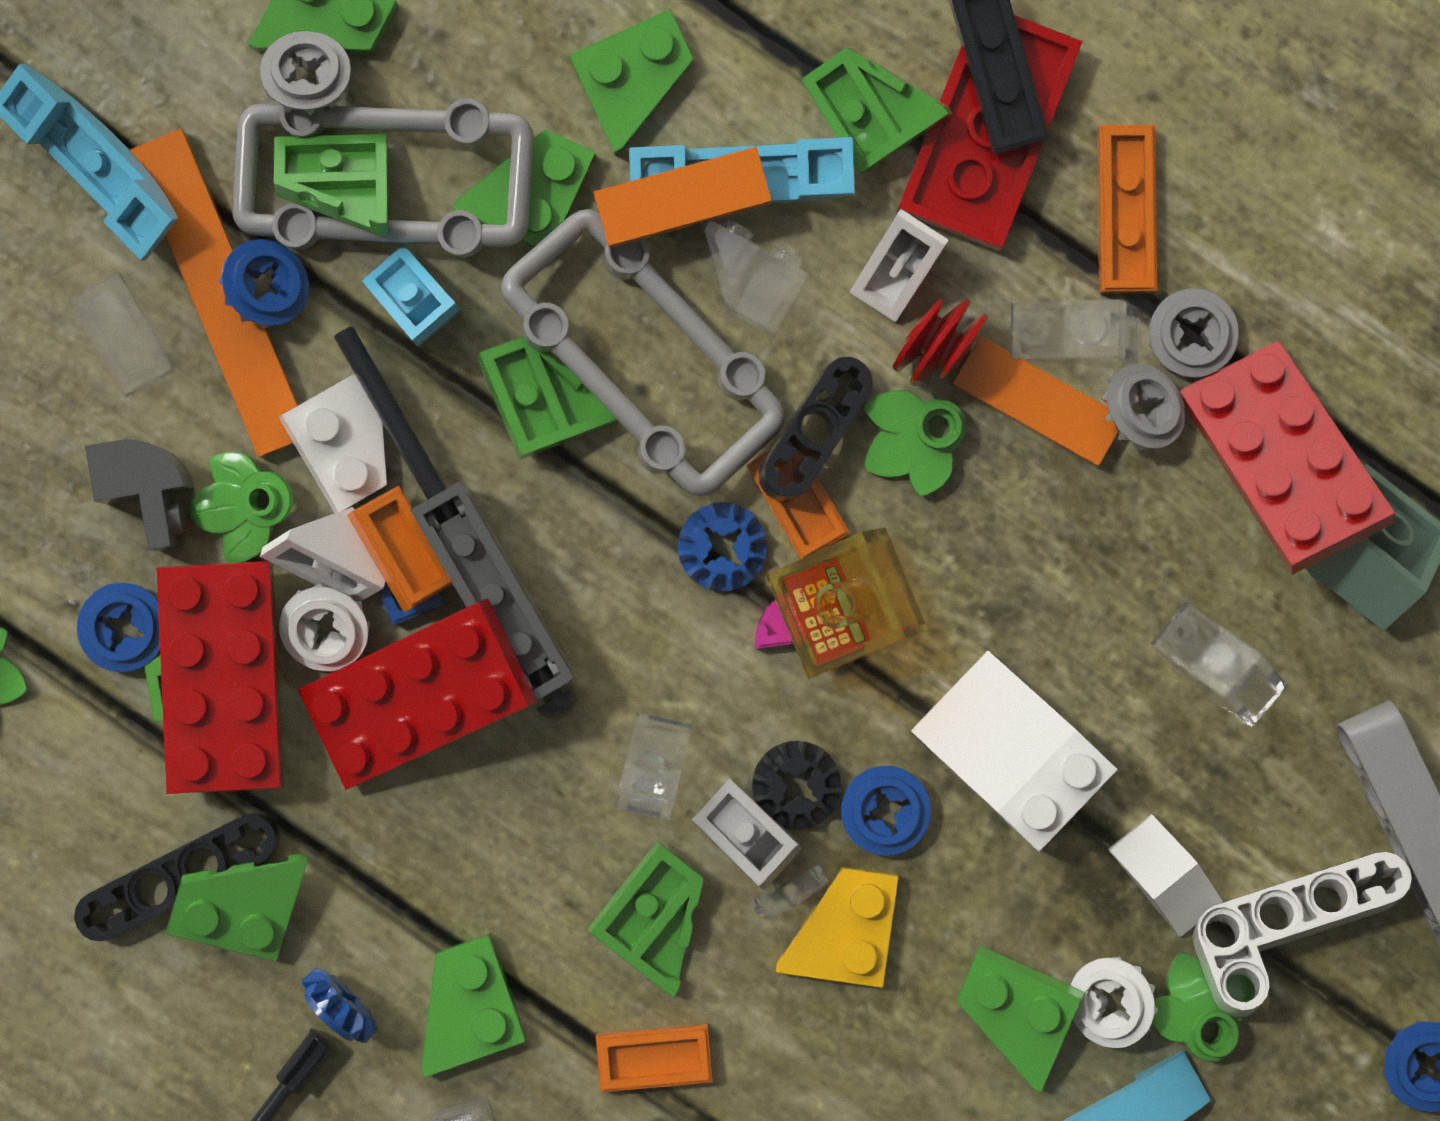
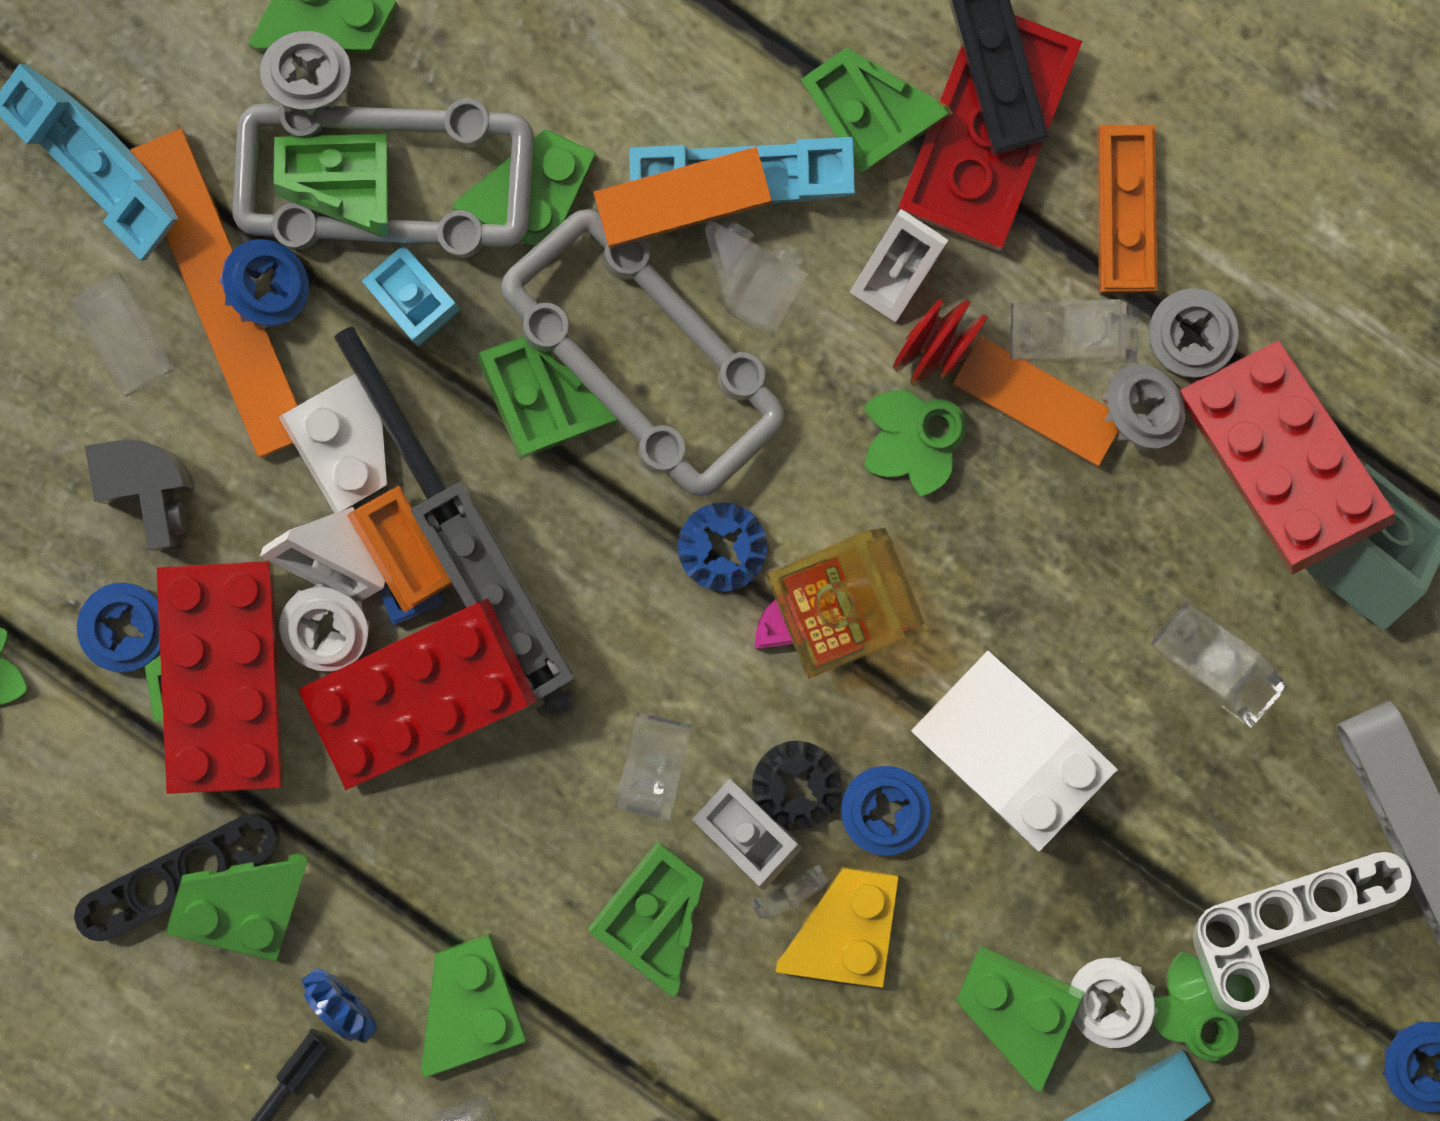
(234, 508): bright green plate -> none
(632, 74): bright green wing -> none
(654, 1057): orange tile -> none
(809, 519): orange tile -> none
(849, 405): black beam -> none
(1166, 874): white slope -> none

